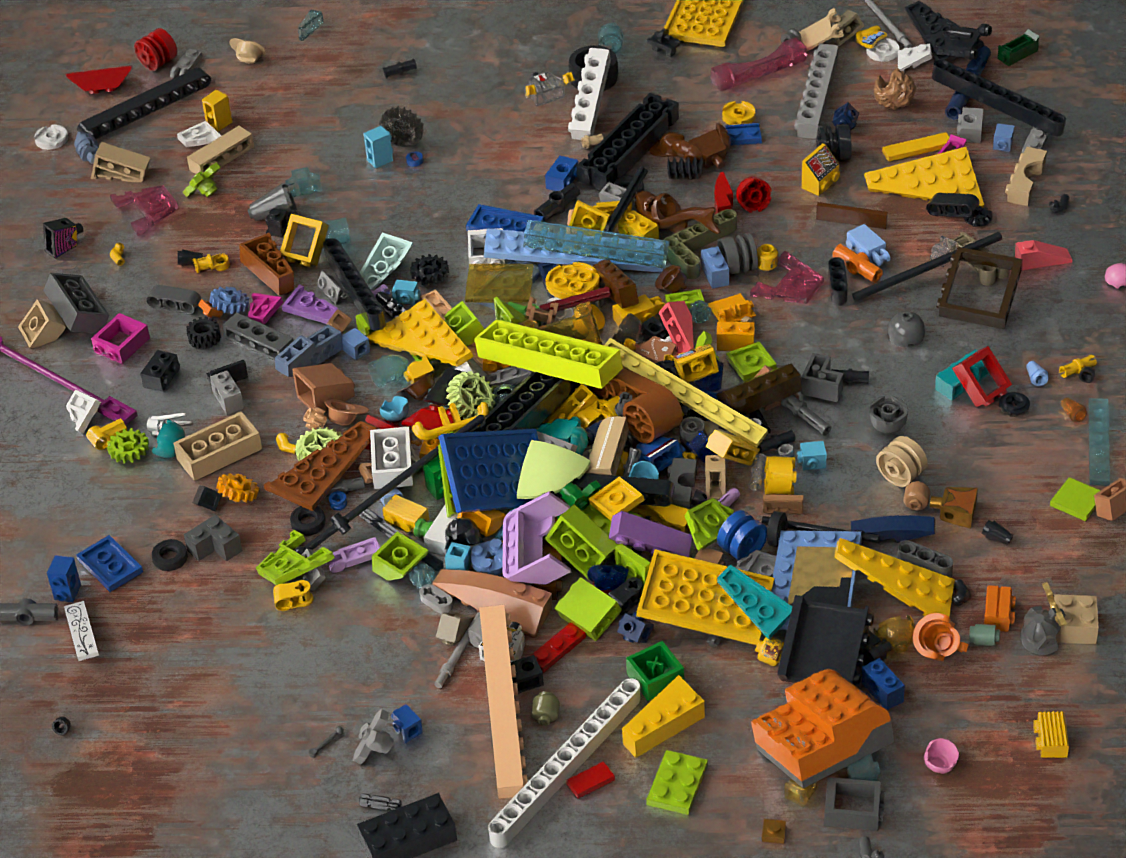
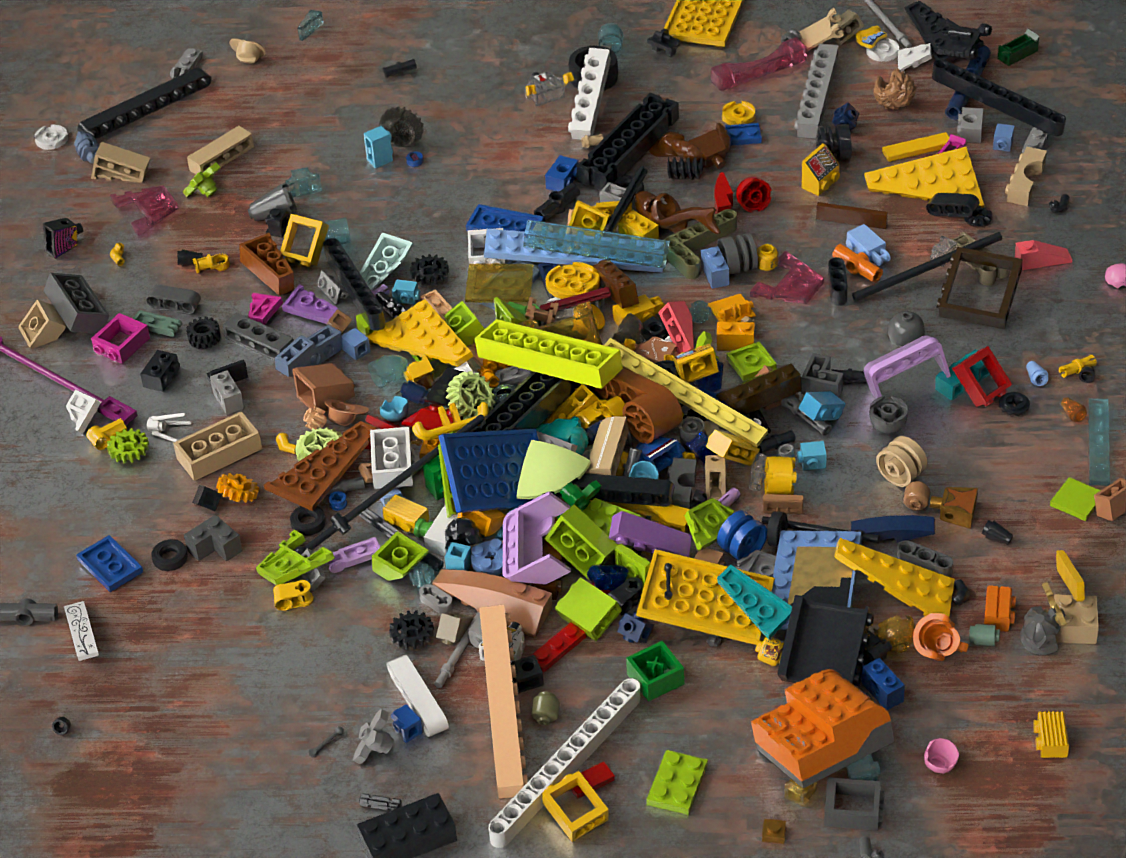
(64, 578): blue brick -> none
(100, 79): red wedge -> none
(155, 49): red wheel -> none
(159, 323): none -> sand green hinge
(167, 436): teal cylinder -> none
(198, 135): white wing -> none
(208, 310): orange plate -> none
(217, 110): yellow brick -> none
(229, 300): medium blue gear -> none
(411, 630): none -> black gear
(413, 392): none -> dark blue brick
(417, 695): none -> white beam
(489, 376): none -> light orange axle
(586, 822): none -> yellow window
(615, 498): yellow plate -> none
(623, 399): dark grey pin -> none
(663, 717): yellow wedge -> none
(668, 594): none -> black hinge
(671, 279): reddish brown piece -> none
(687, 296): lime plate -> none
(822, 406): none -> dark azure brick
(903, 359): none -> lavender windscreen
(1070, 575): none -> yellow tile

